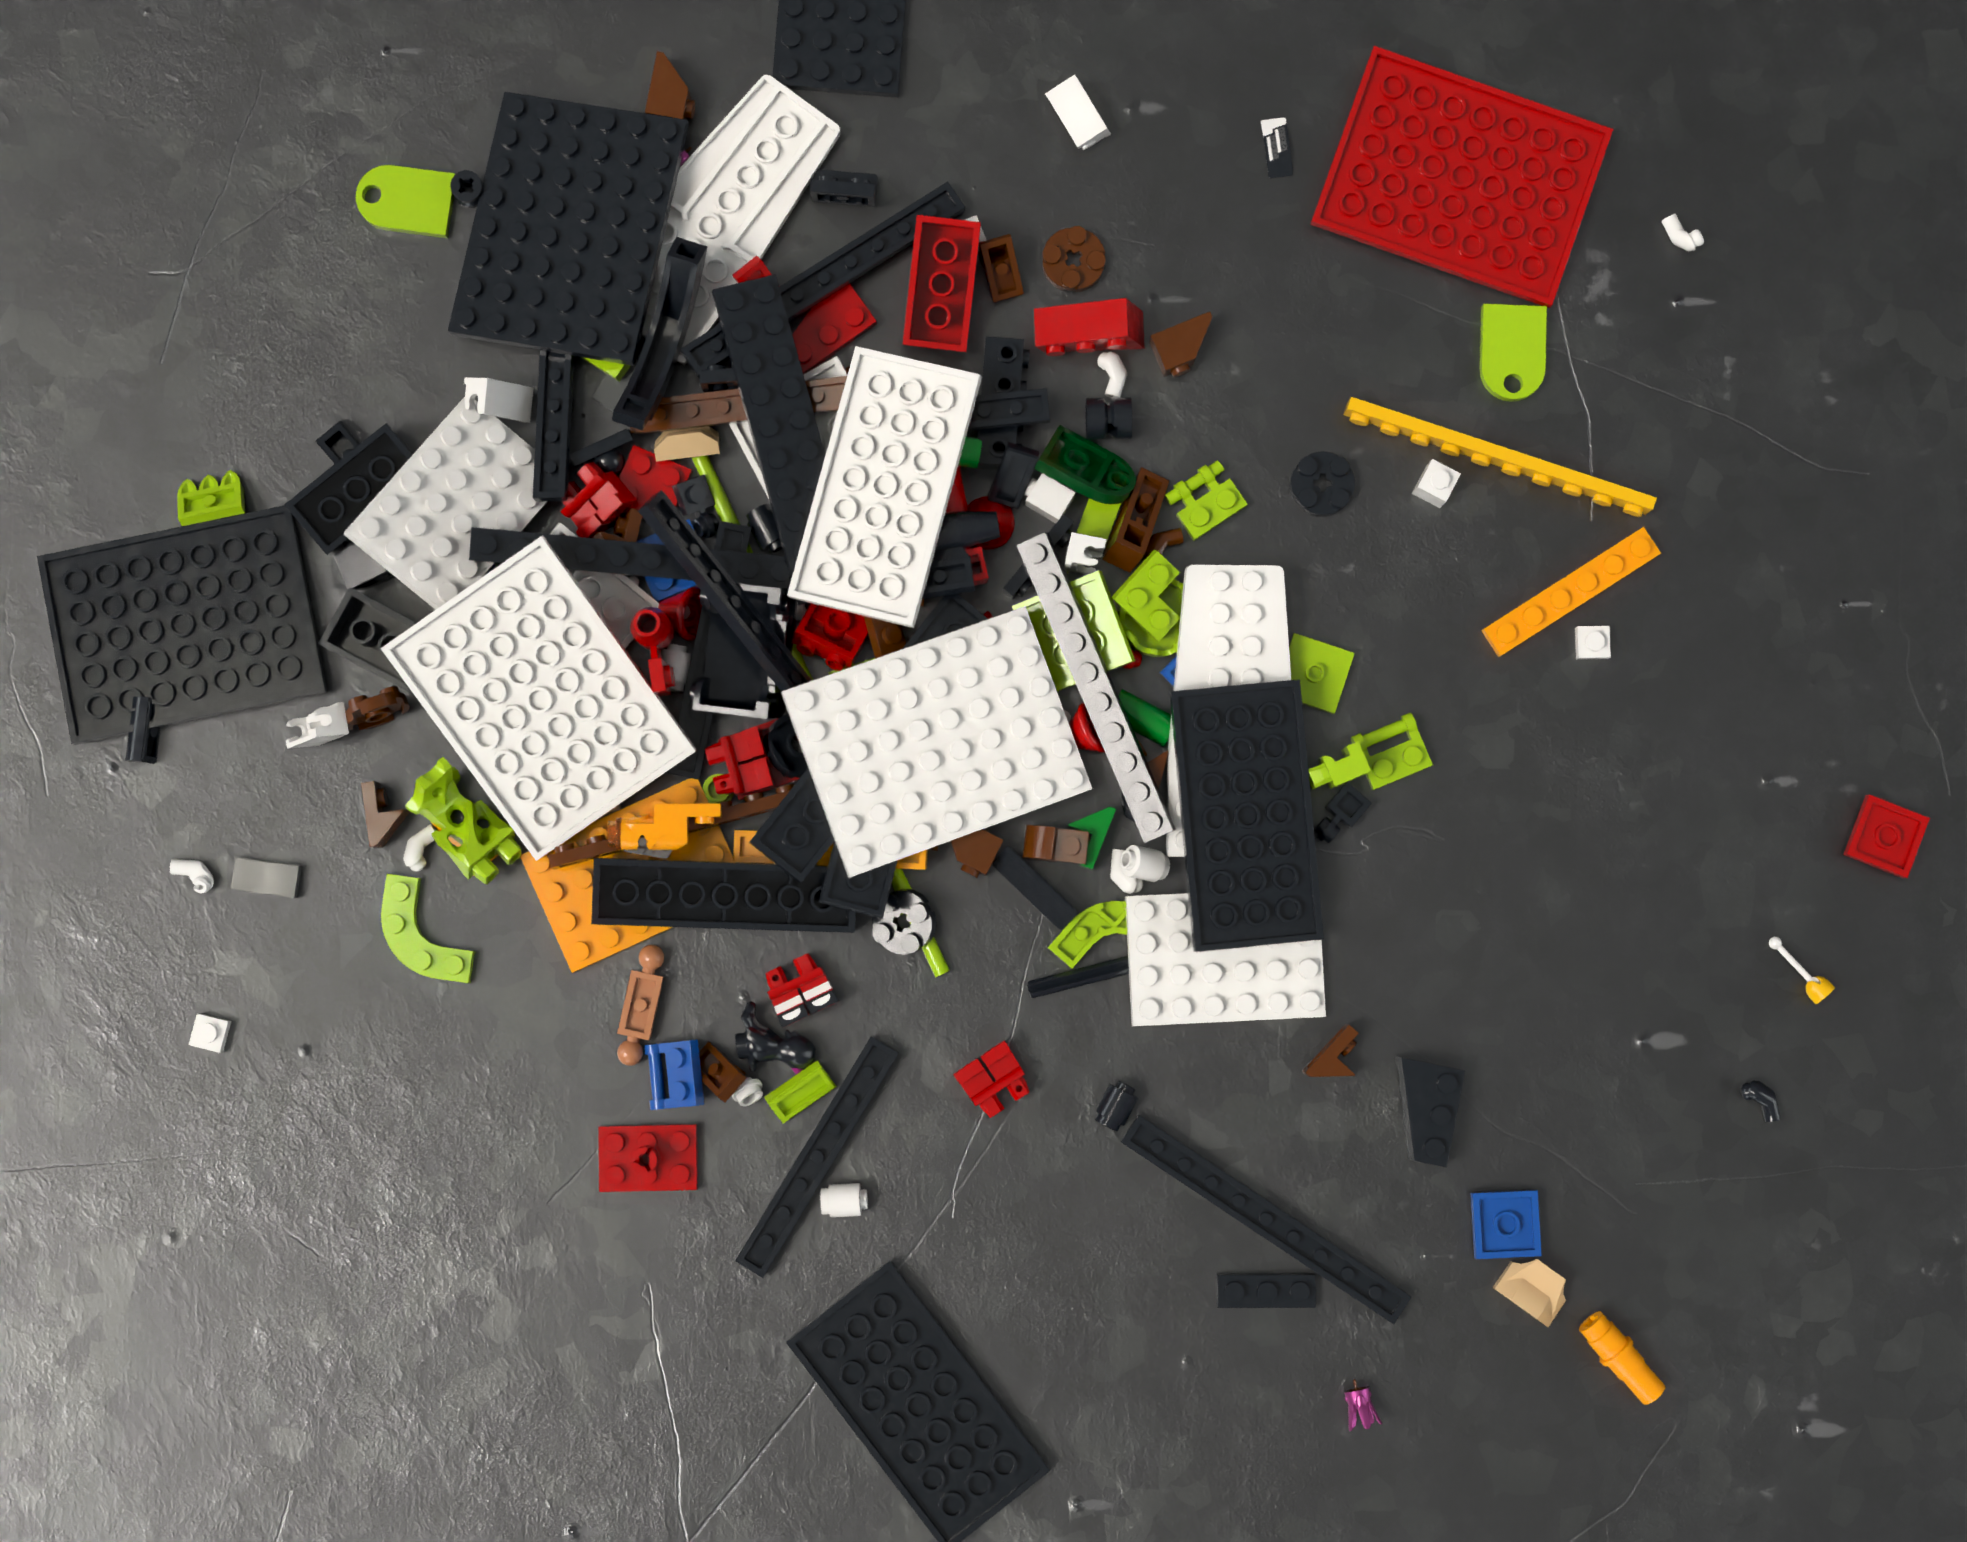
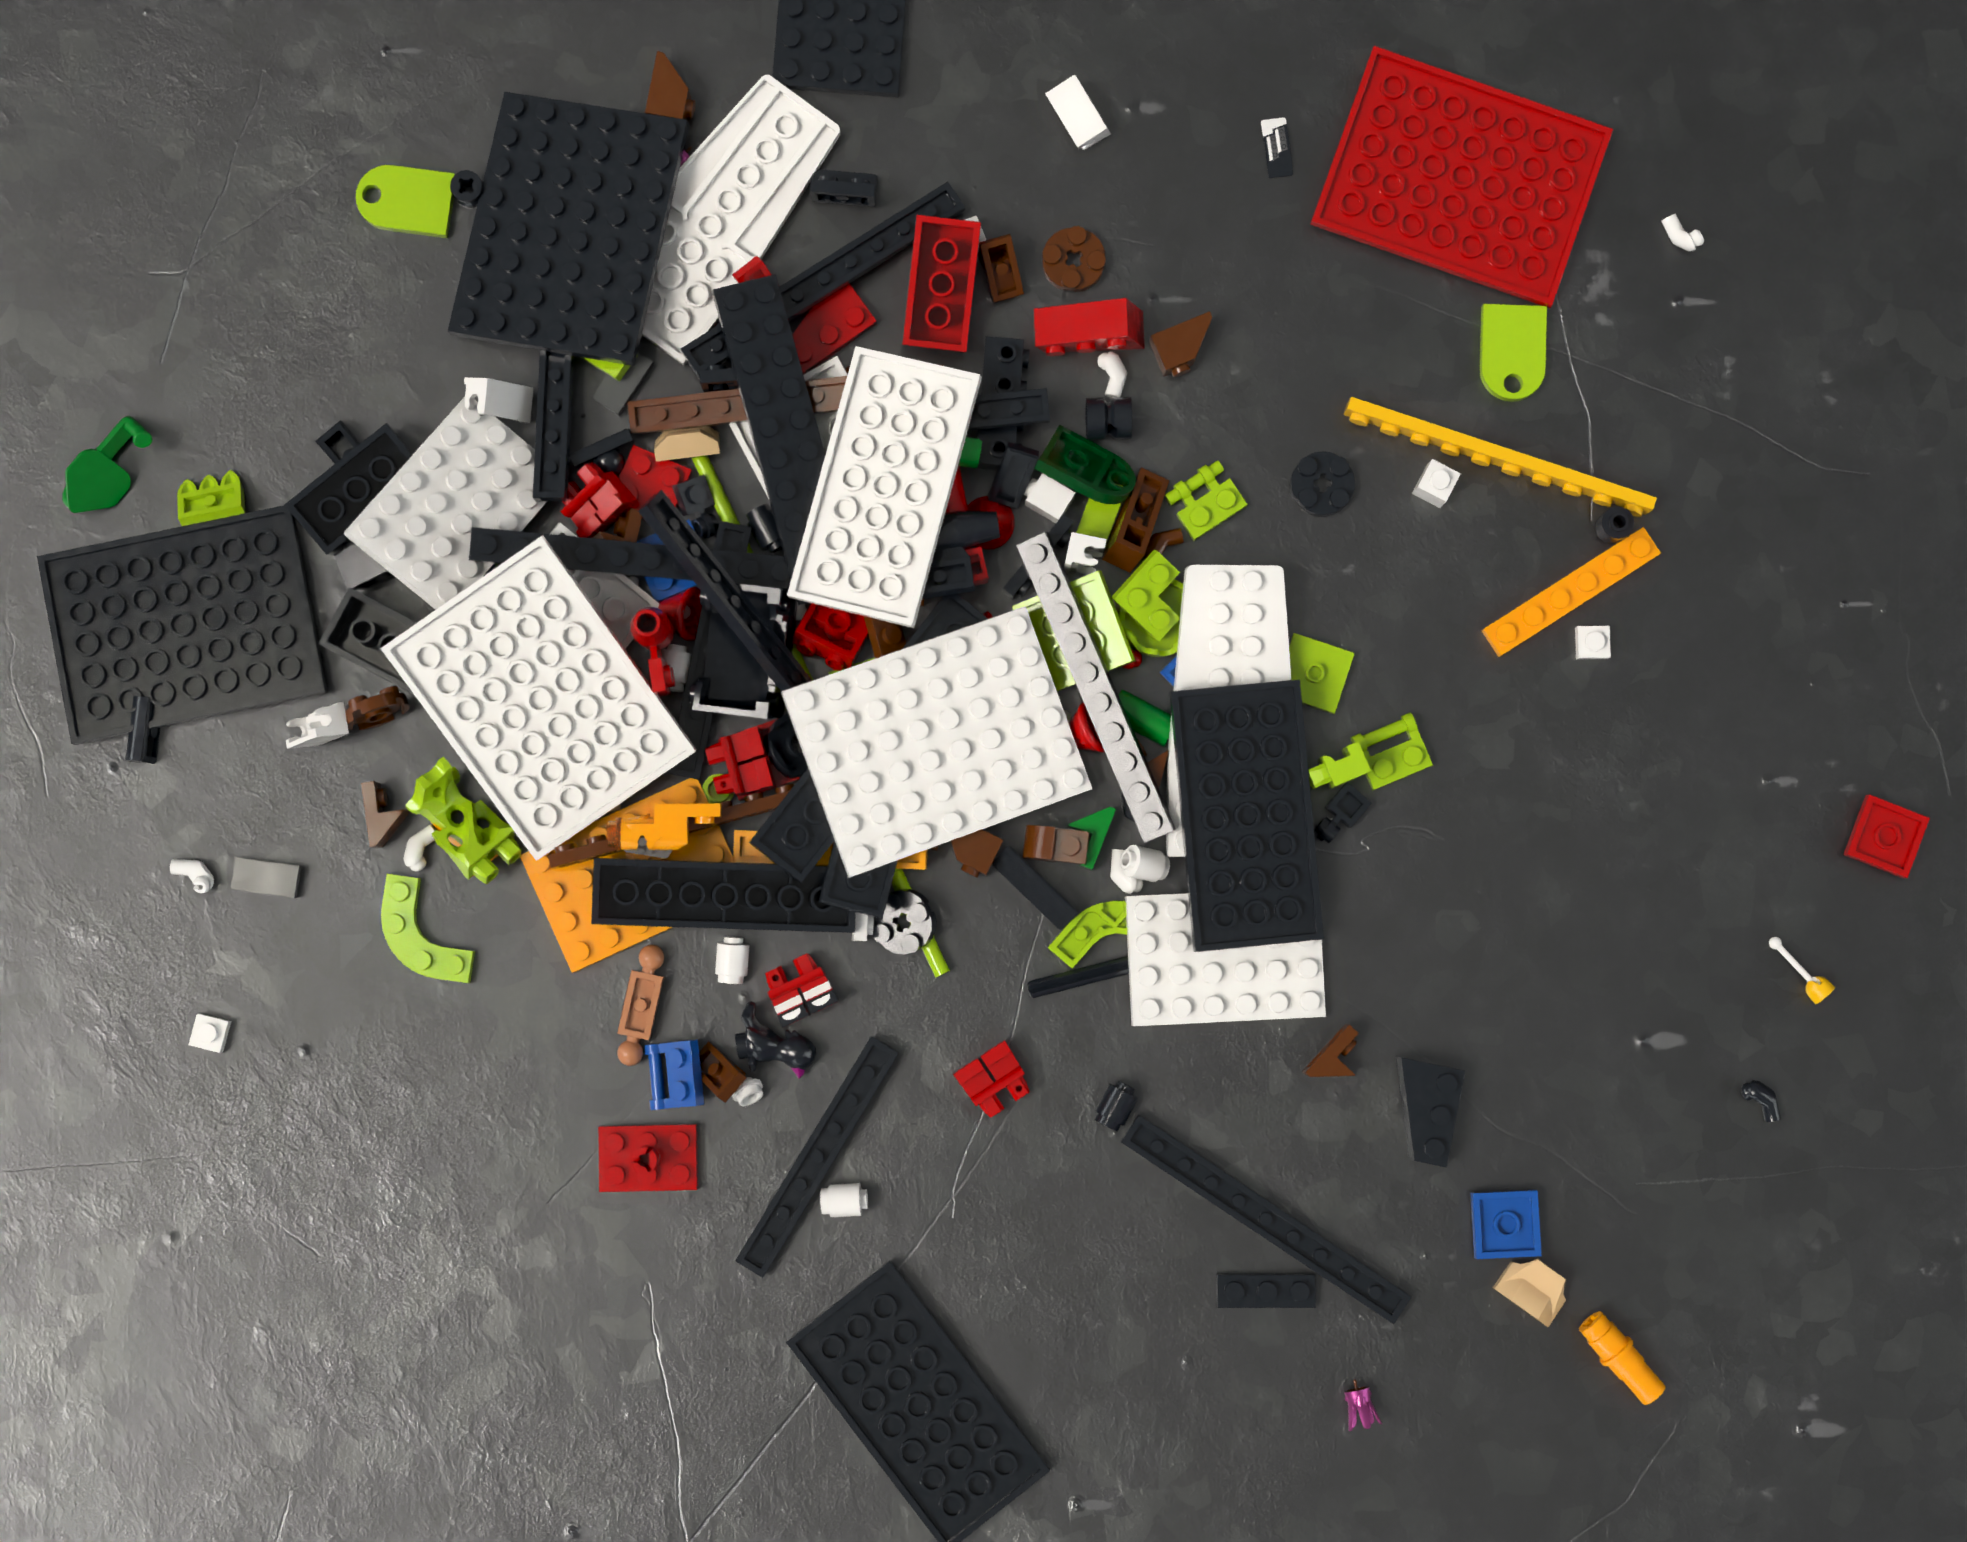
(95, 479): none -> green piece
(665, 336): black arch -> none
(732, 960): none -> white brick
(800, 1091): lime tile -> none
(863, 927): none -> white plate
(1608, 531): none -> black brick

